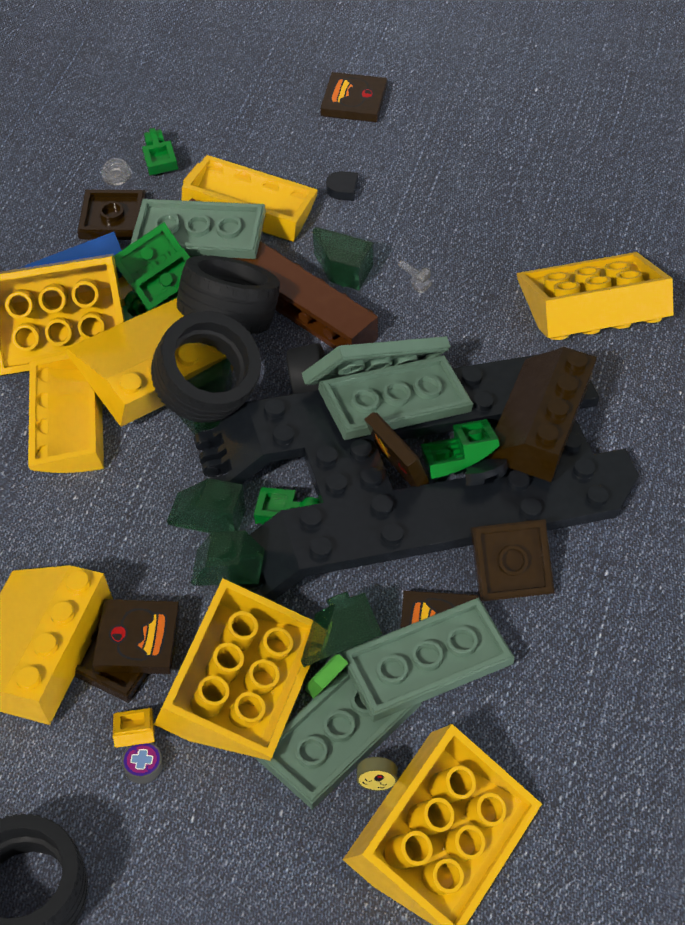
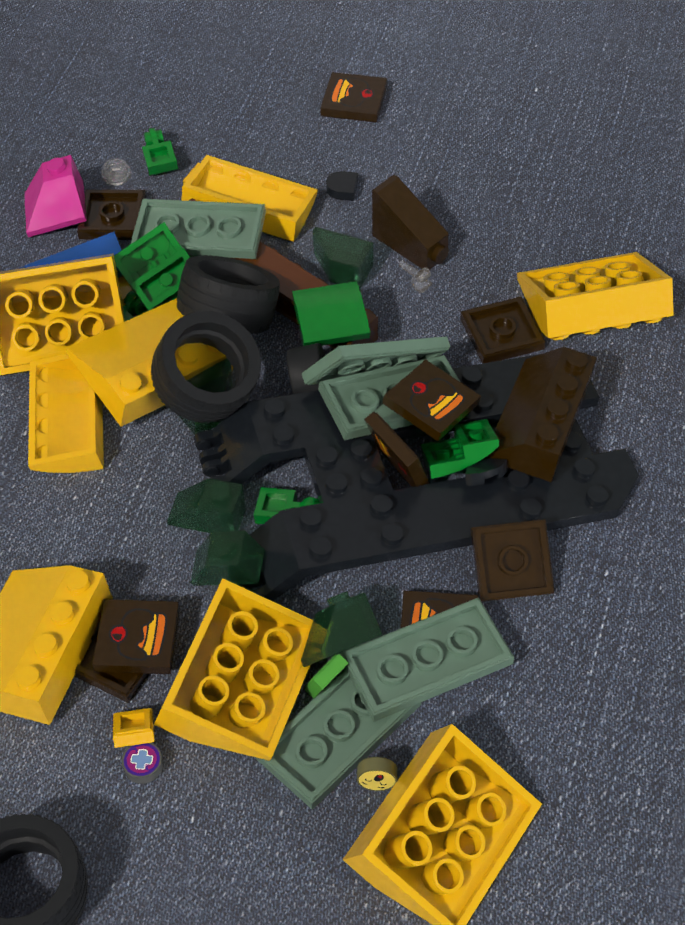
(55, 197): none -> dark pink slope
(331, 314): none -> green slope
(407, 225): none -> dark brown slope
(431, 400): none -> dark brown tile
(502, 330): none -> dark brown tile

